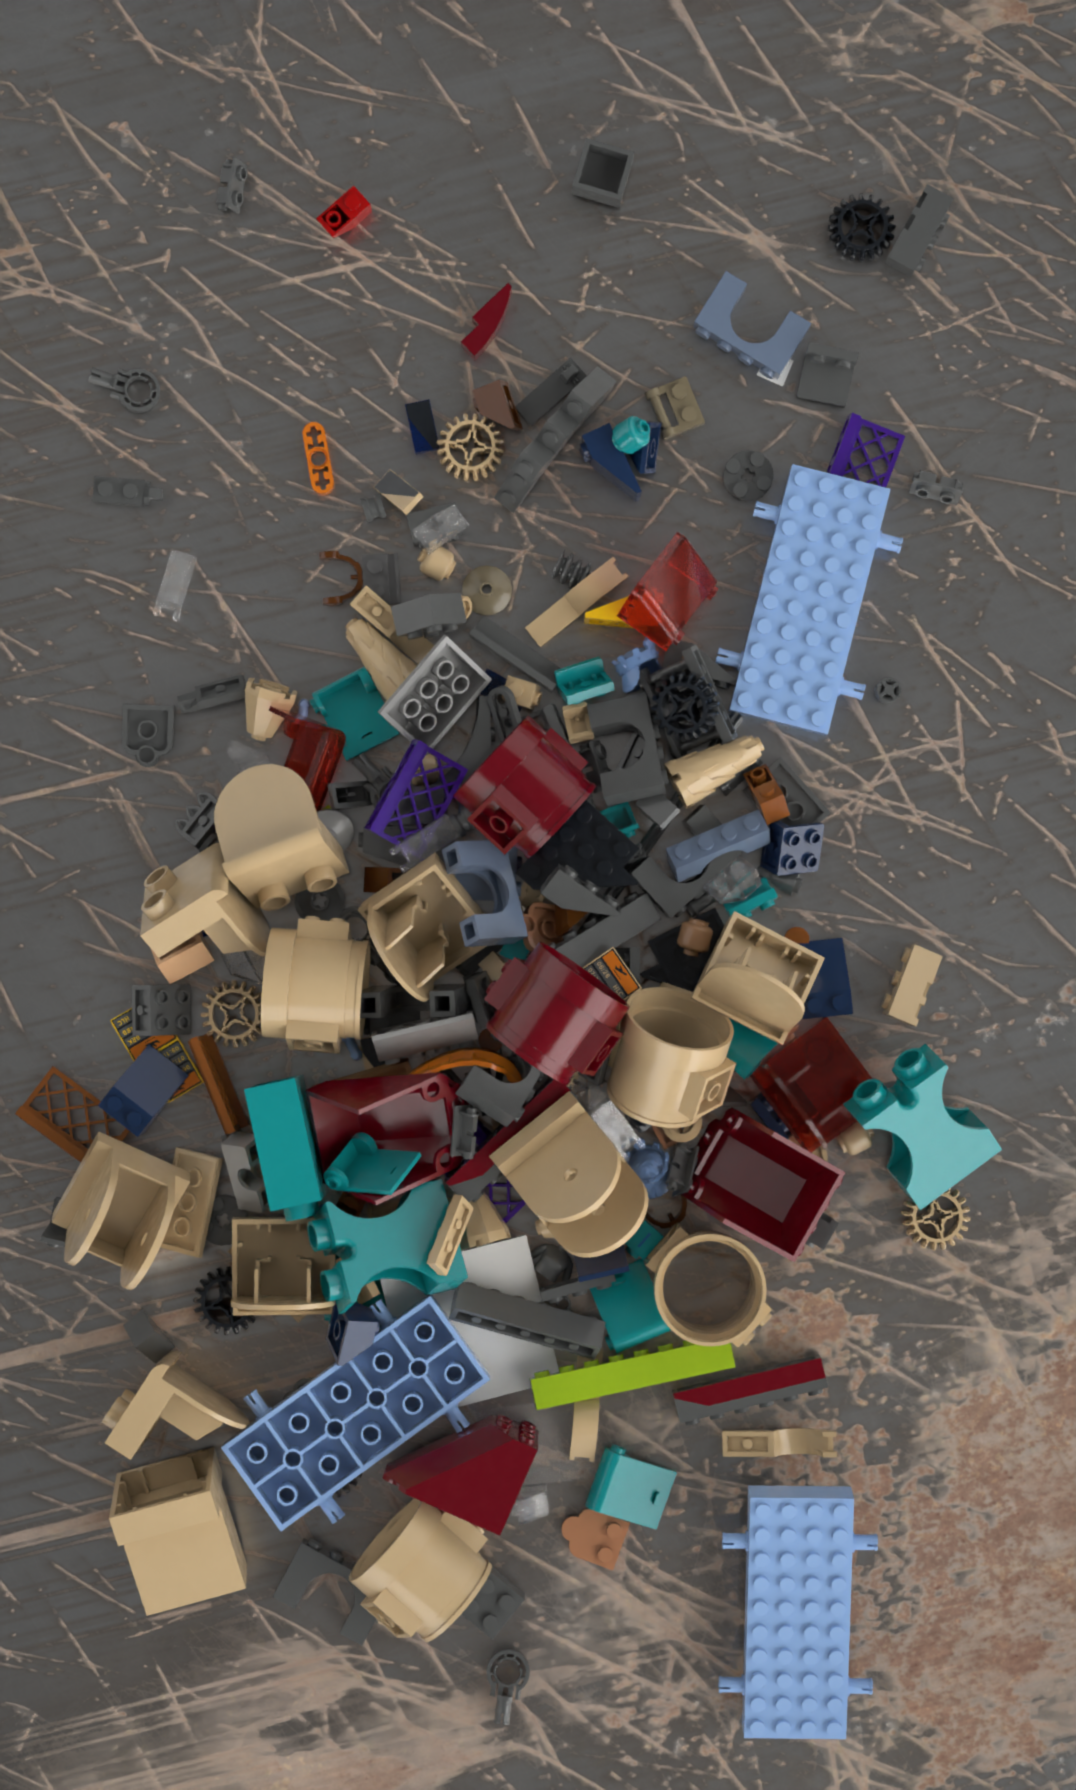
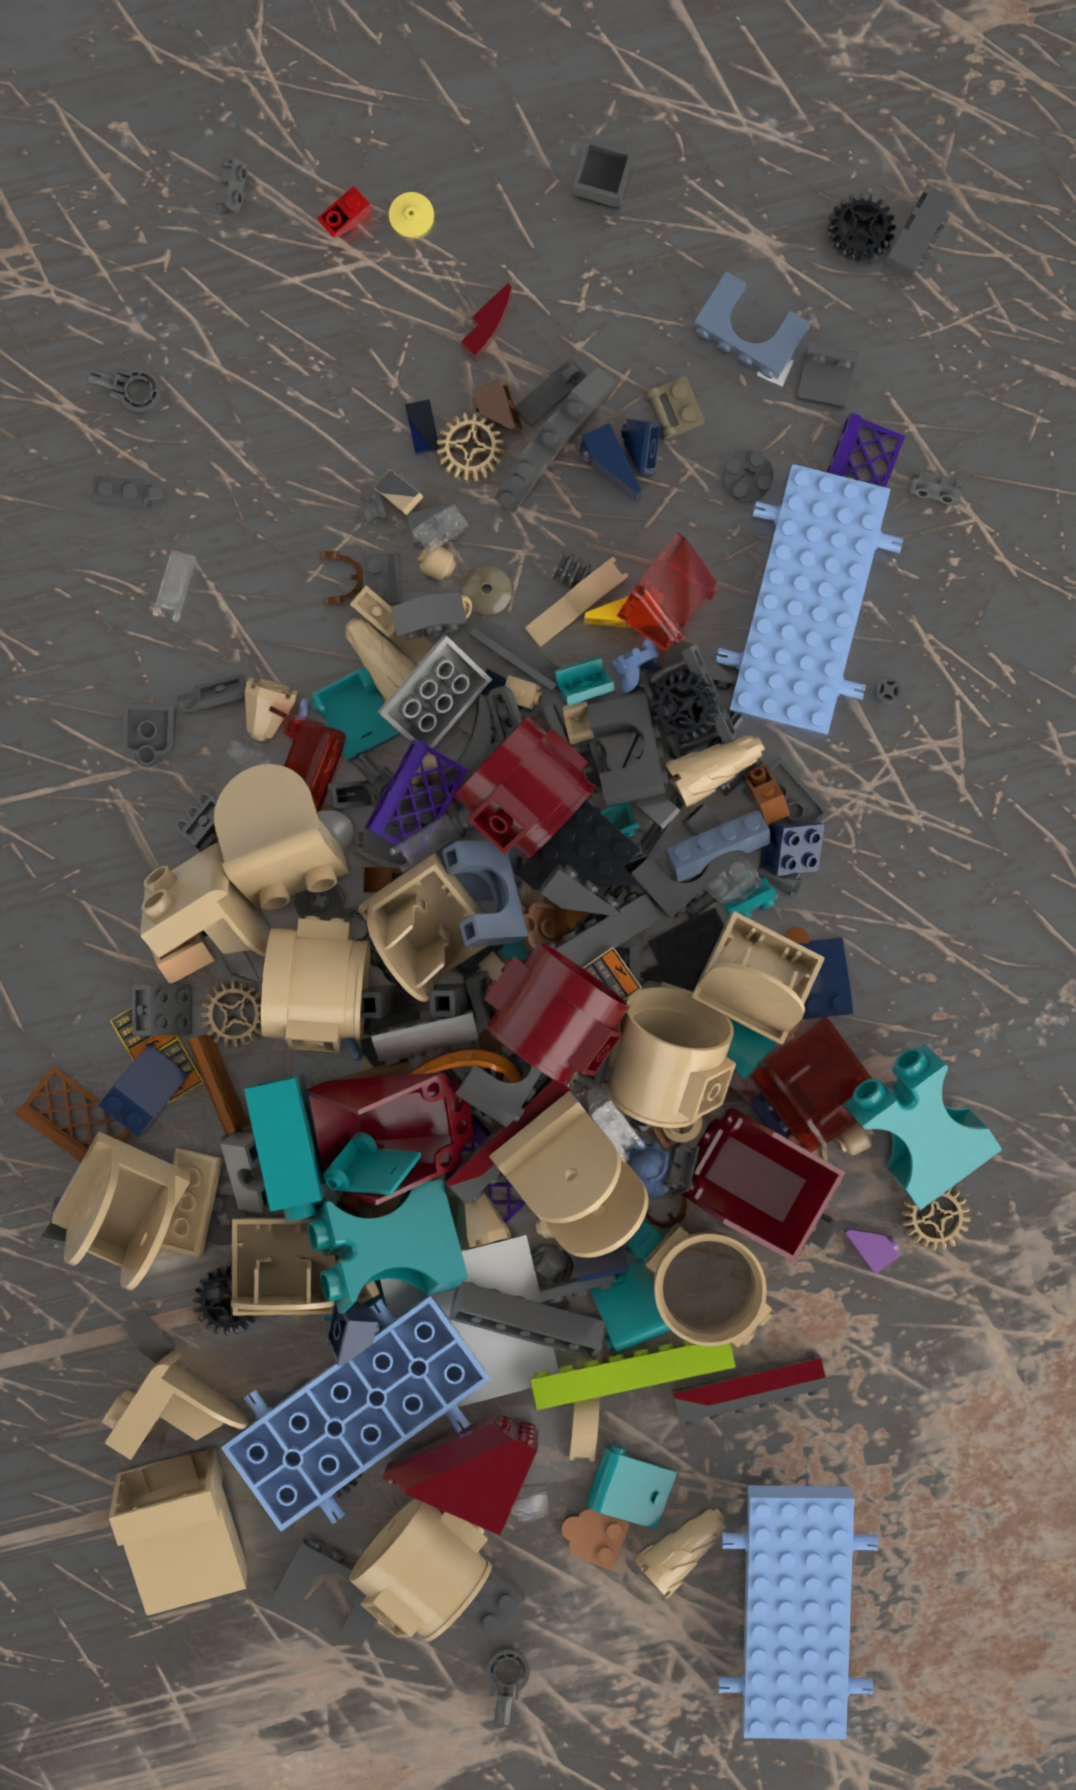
(308, 441): orange beam -> none
(411, 215): none -> light yellow piece
(450, 1235): tan plate -> none
(463, 1130): dark grey hinge -> none
(631, 435): teal head -> none
(678, 1552): none -> tan cone
(695, 936): medium nougat head -> none
(778, 1442): tan piece -> none
(873, 1248): none -> medium lavender slope
(911, 984): tan wedge -> none

